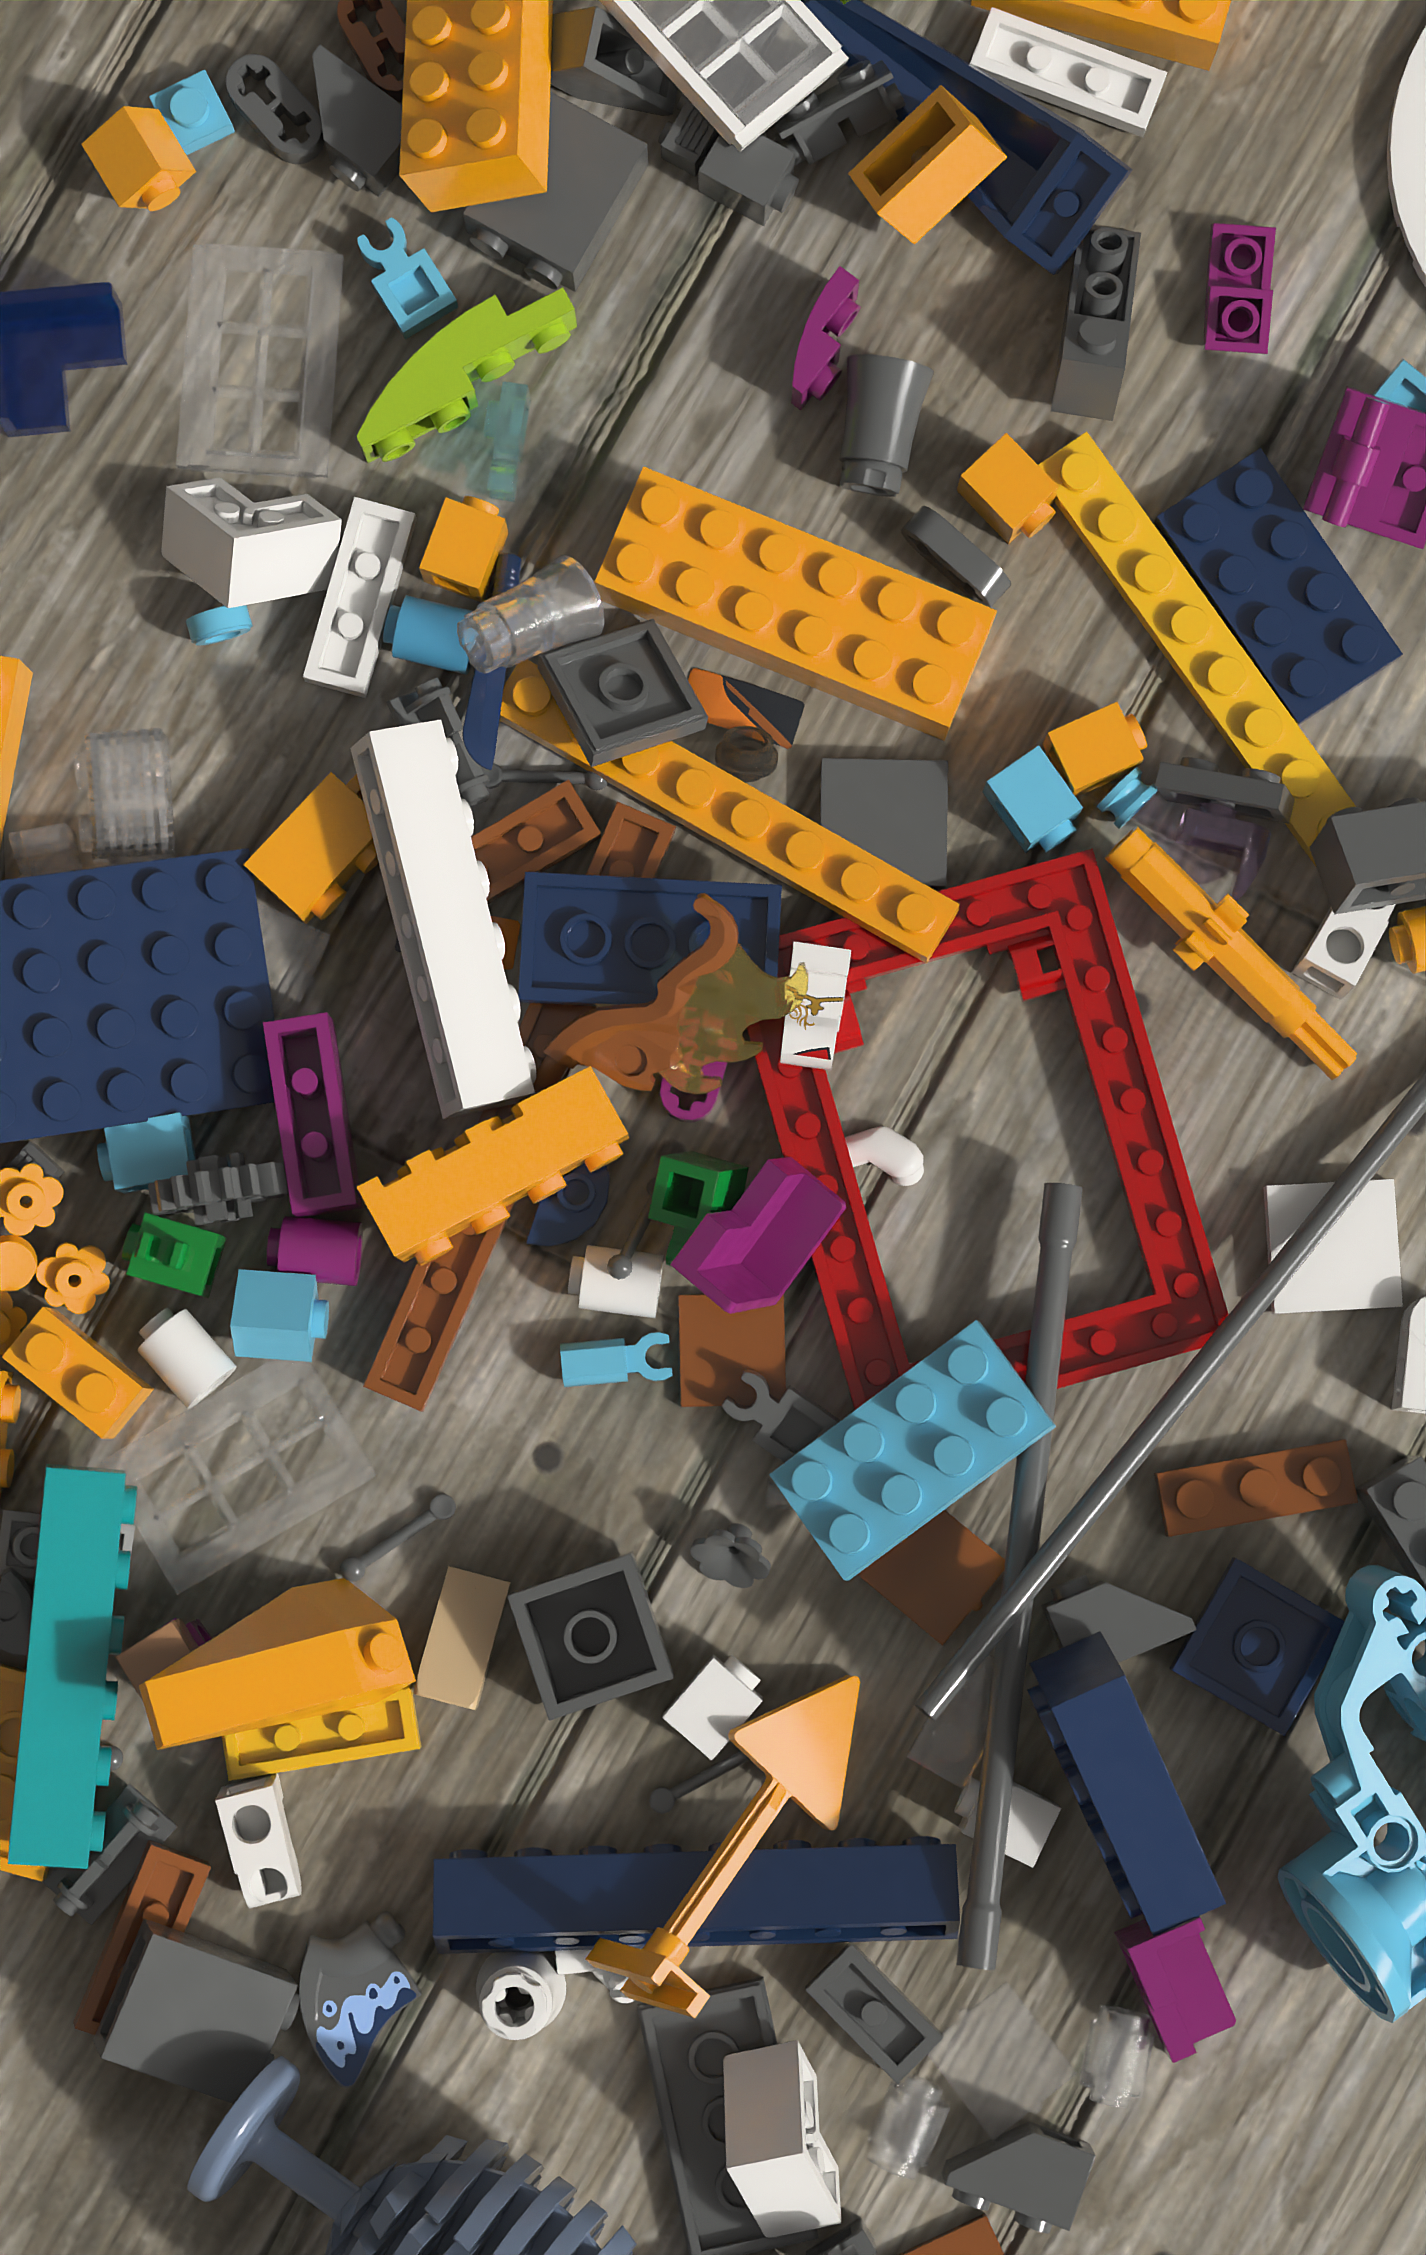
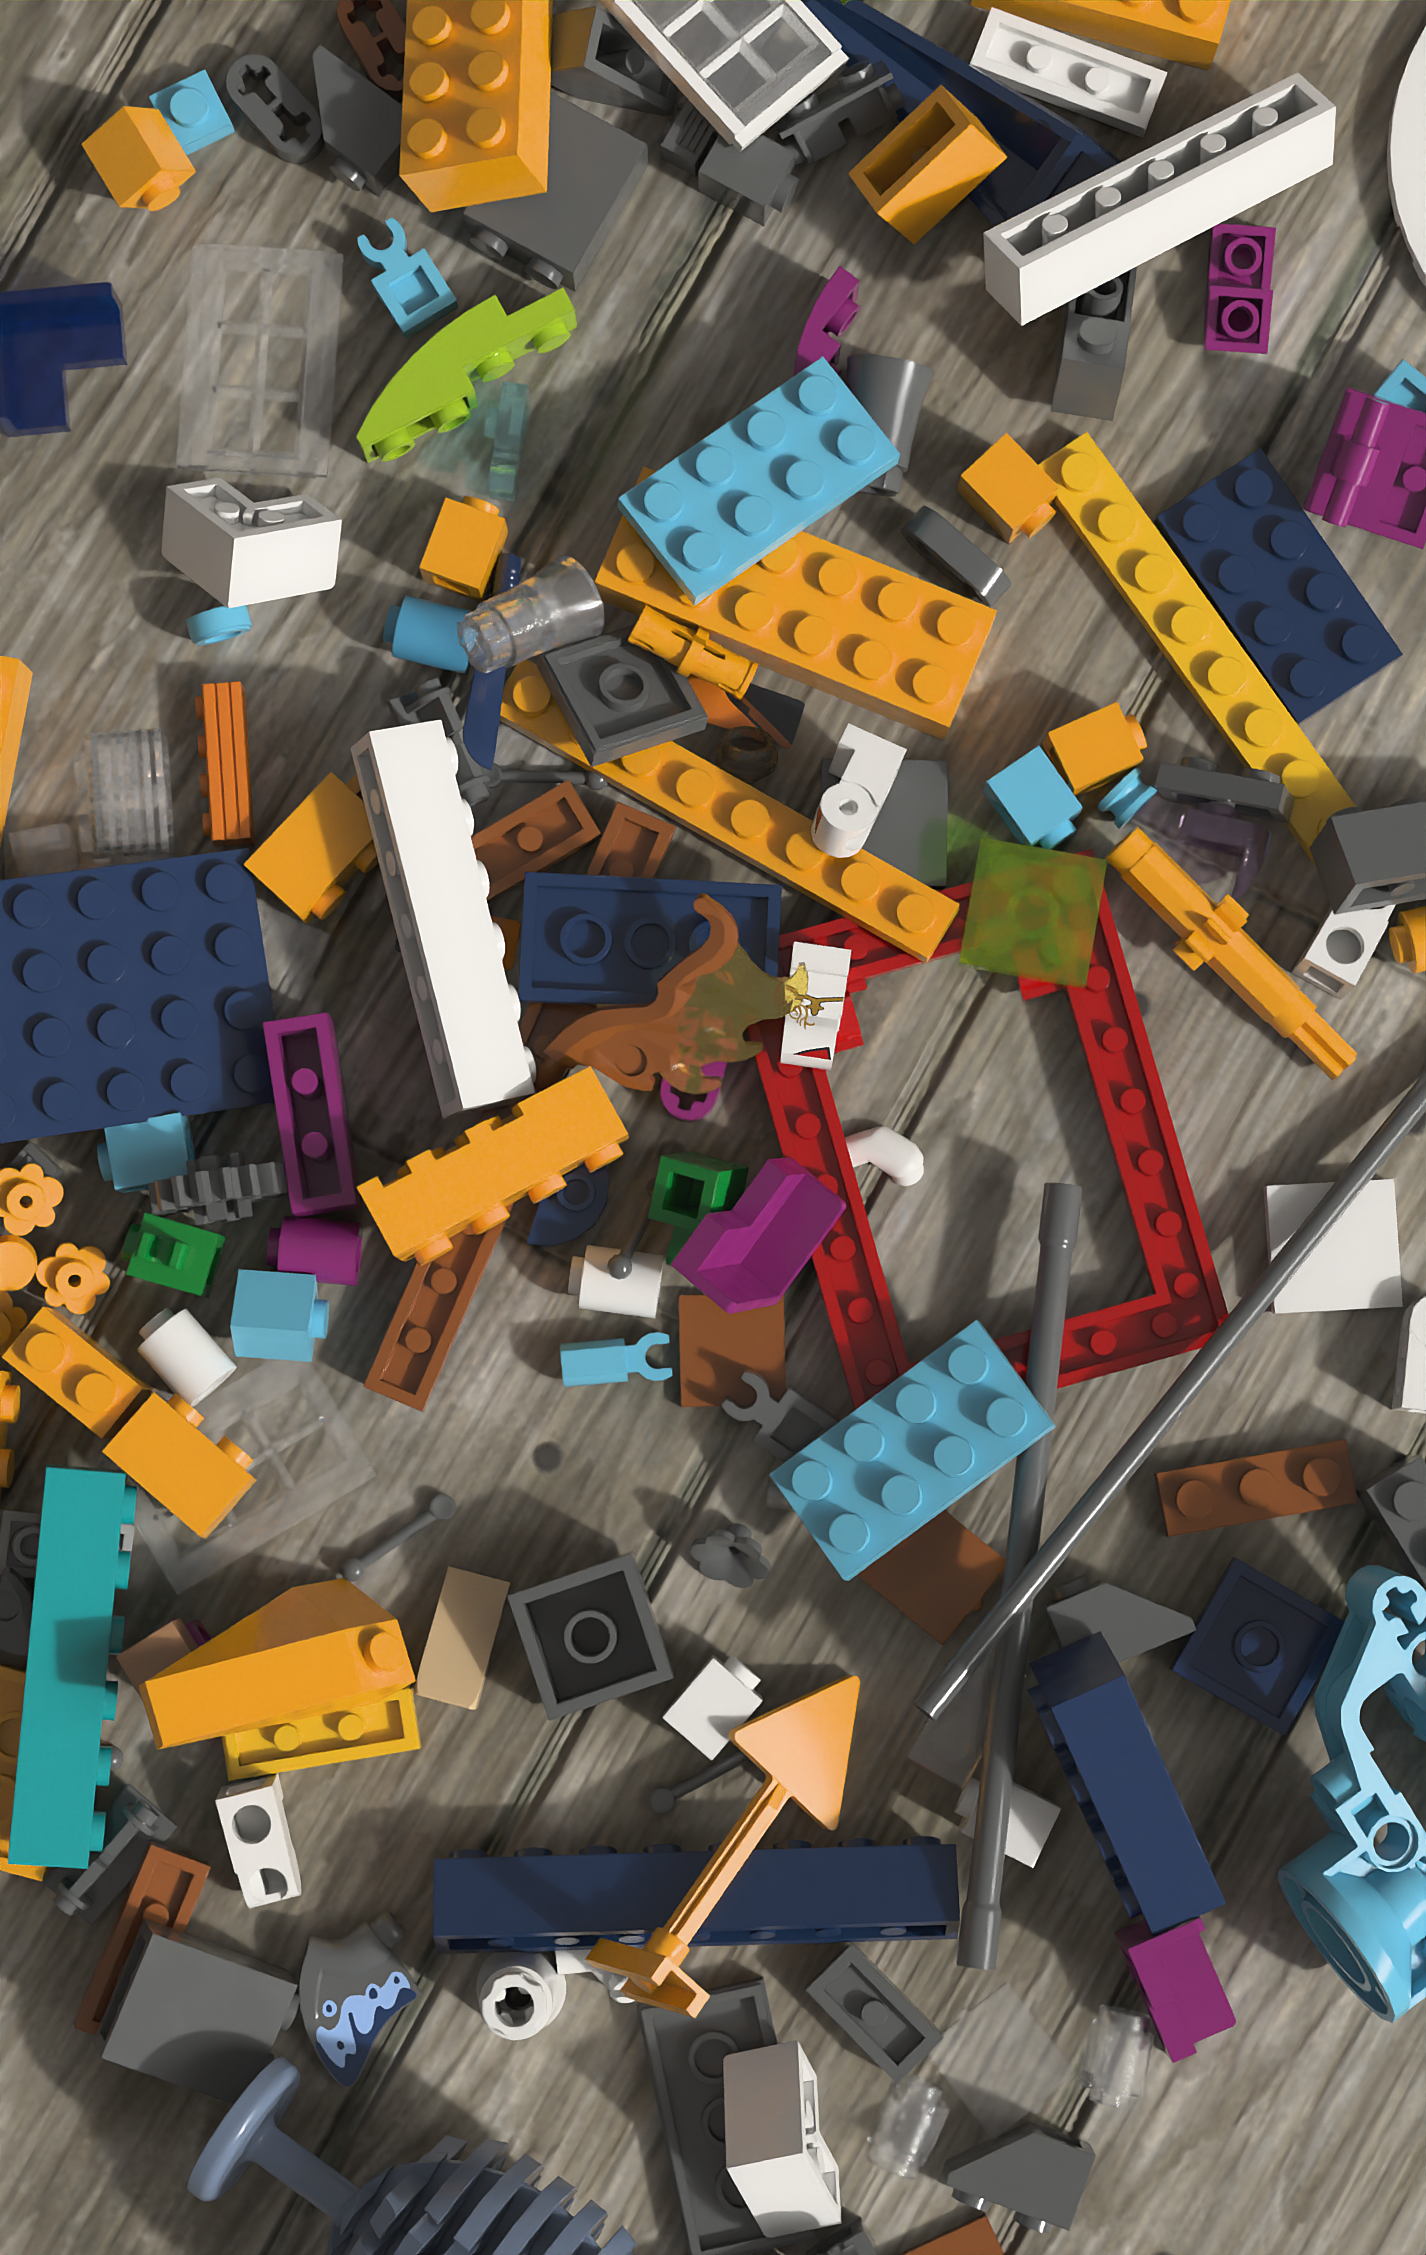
(180, 1463): none -> light orange brick
(227, 764): none -> orange piece
(359, 597): white plate -> none
(693, 652): none -> light orange pin
(758, 480): none -> medium azure plate
(851, 807): none -> white leg
(1032, 912): none -> clear neon green plate
(1159, 198): none -> white brick

